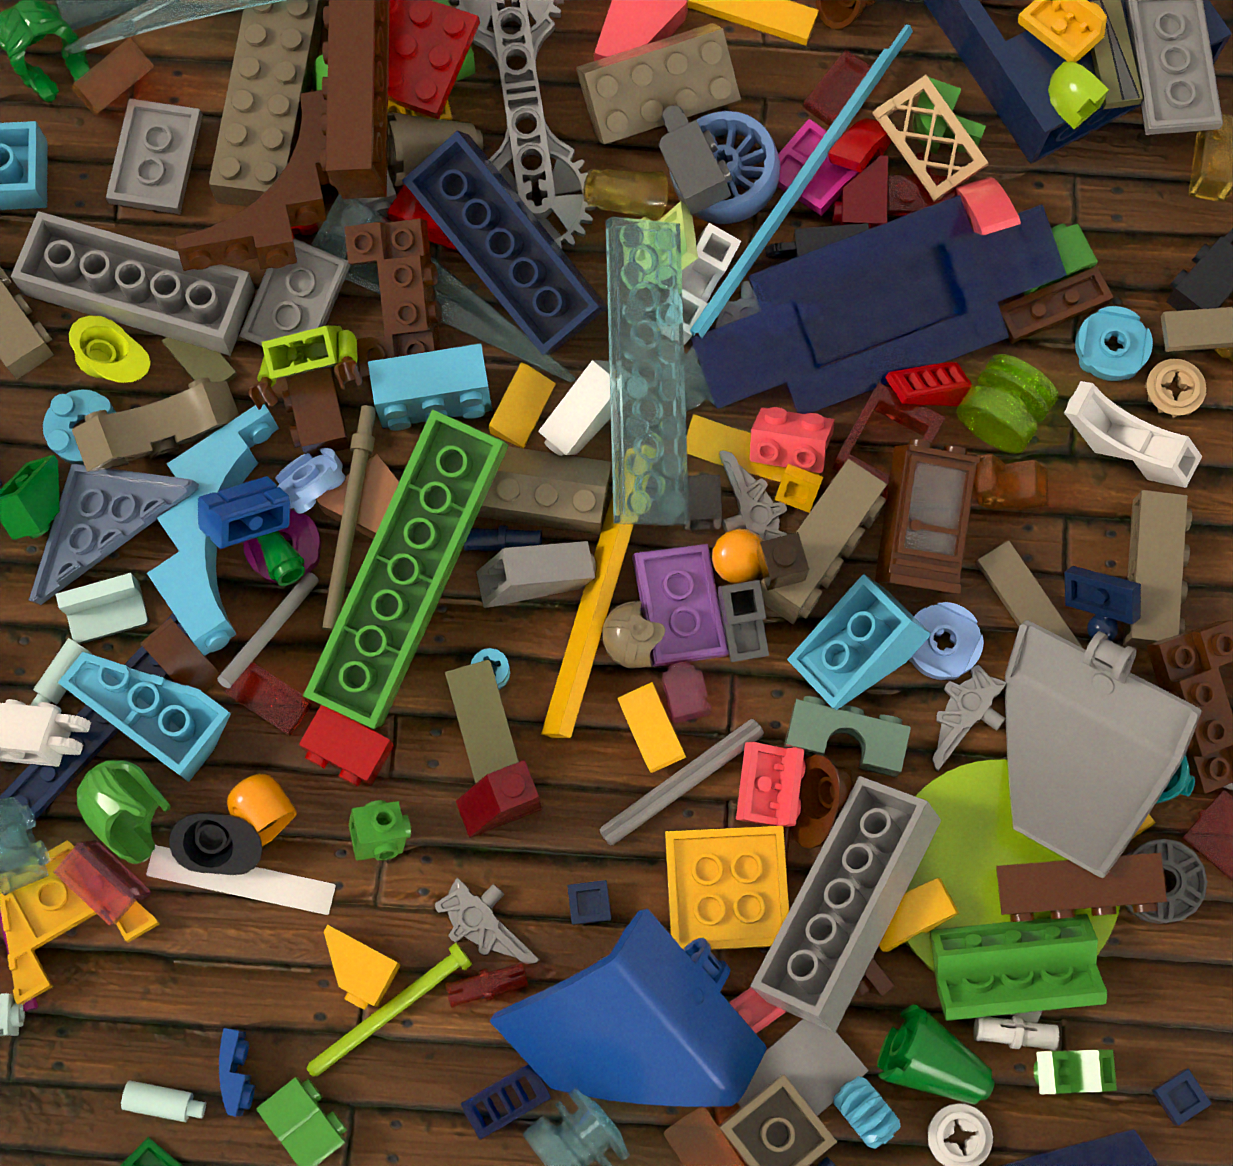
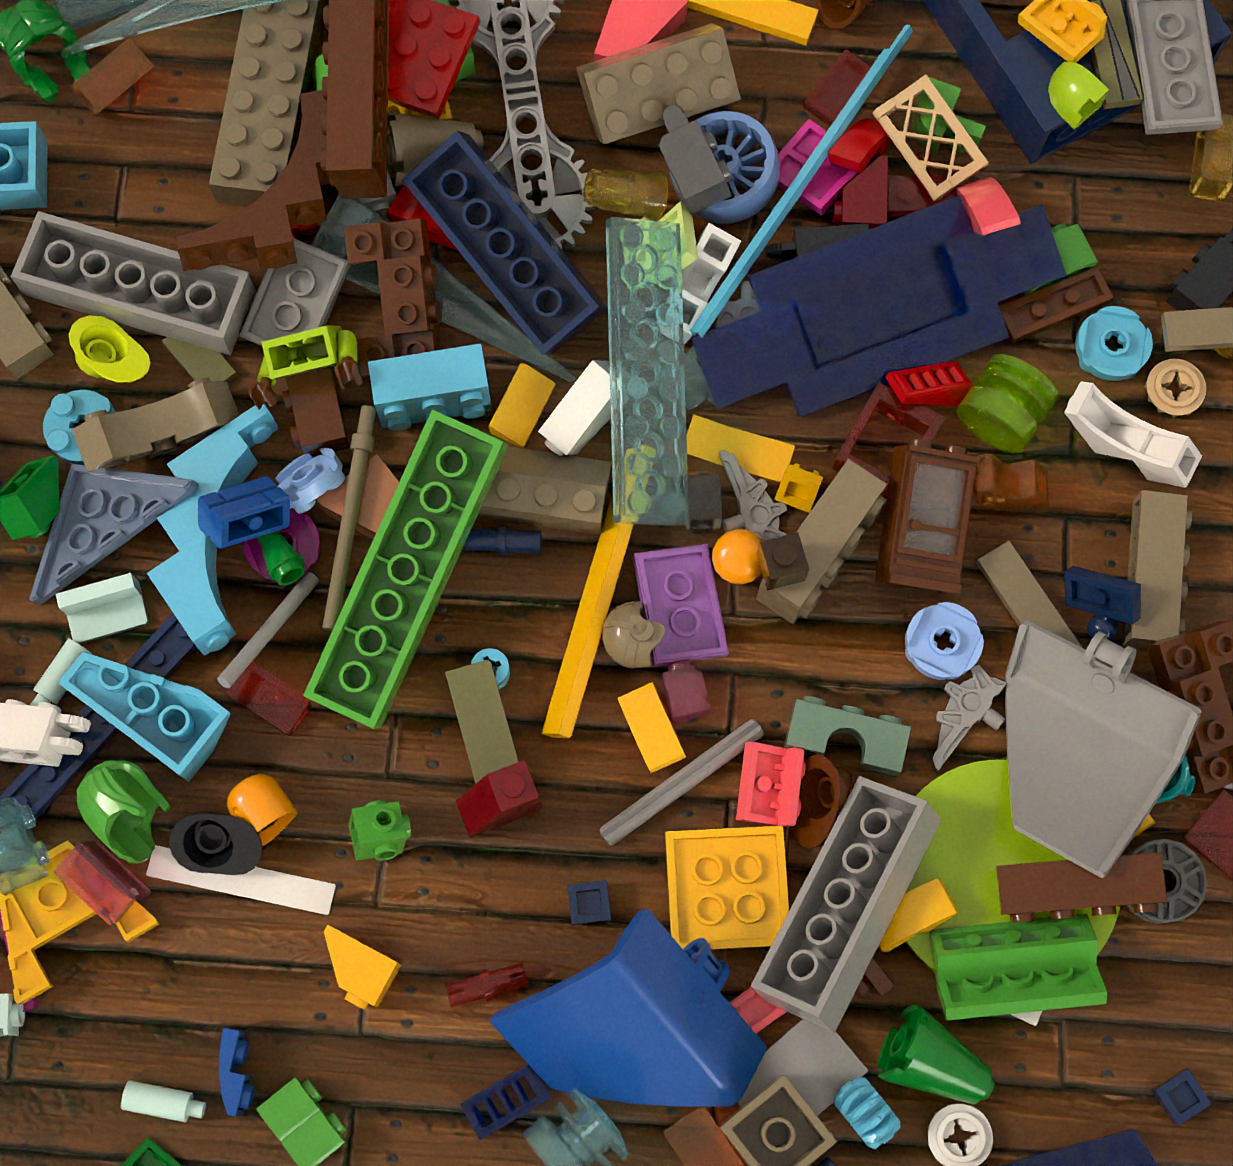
(154, 156): light grey plate -> none
(180, 657): reddish brown slope -> none
(345, 745): red brick -> none
(390, 1010): lime bar -> none
(476, 921): light grey piece -> none
(535, 572): light grey slope -> none
(743, 620): dark grey brick -> none
(791, 439): coral bracket -> none
(858, 643): medium azure slope -> none
(1016, 1032): white pin -> none
(1075, 1071): bright green brick -> none

